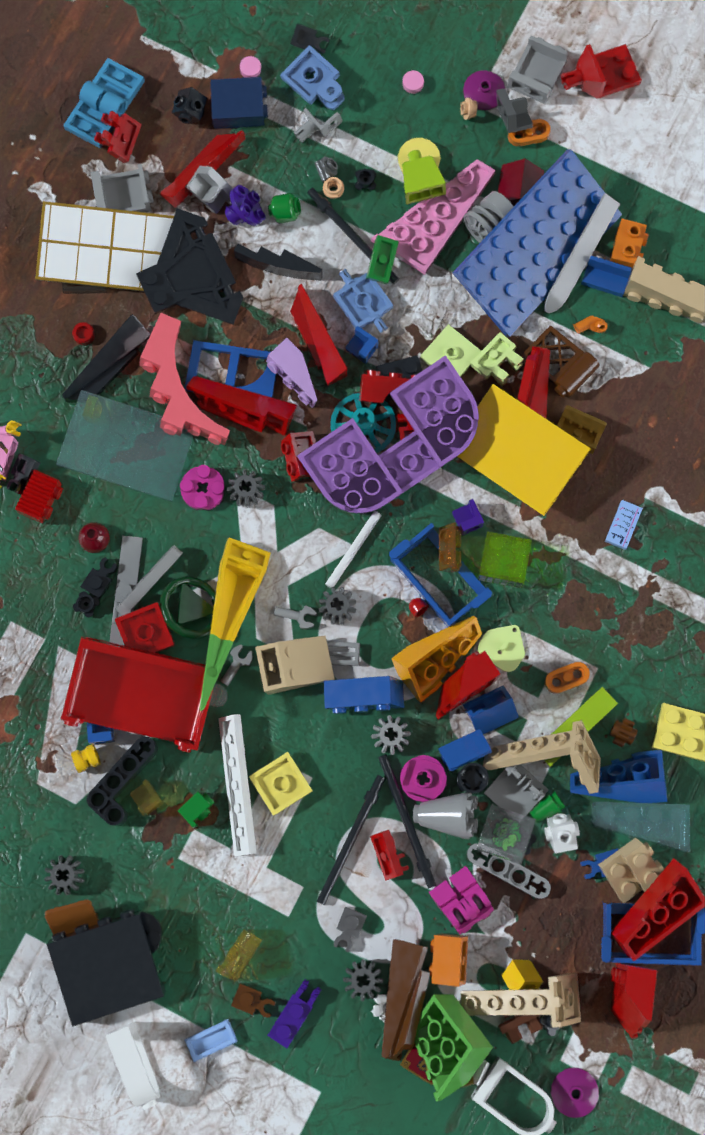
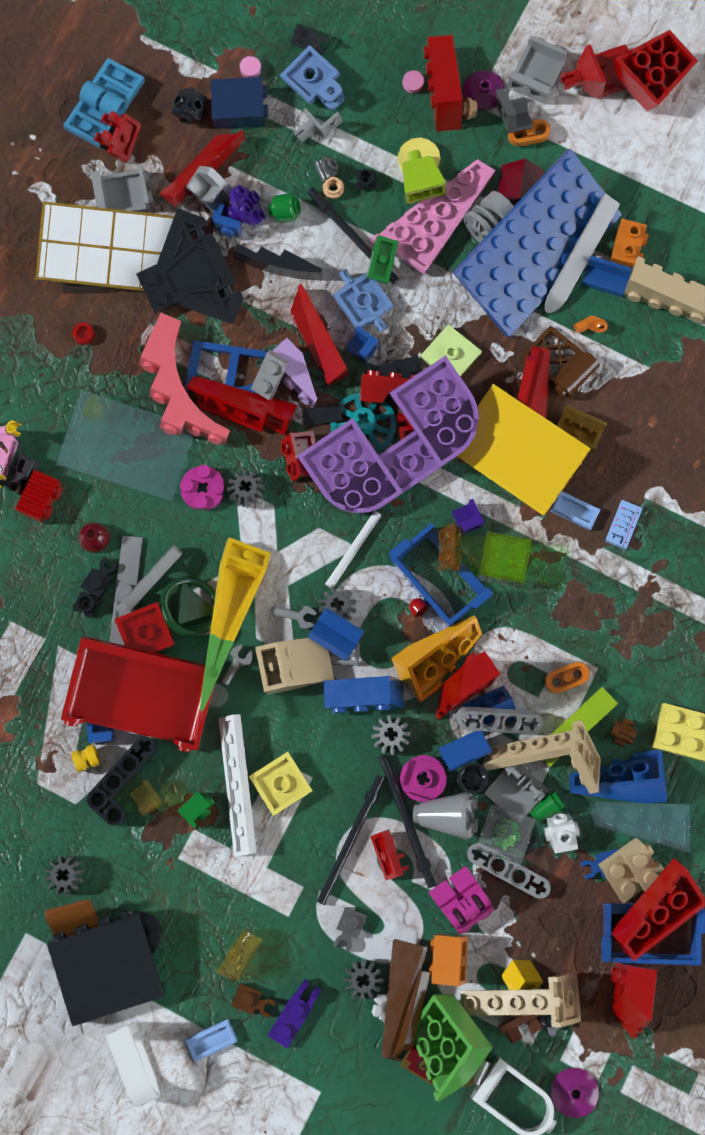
(109, 360): black wedge -> none
(227, 226): none -> blue bracket
(269, 375): none -> light grey plate
(322, 415): none -> black sticker
(336, 634): none -> blue panel
(443, 82): none -> red wedge
(493, 355): yellowish green plate -> none
(500, 717): none -> light grey beam
(507, 642): yellowish green piece -> none
(575, 510): none -> light blue tile
(654, 68): none -> red wedge

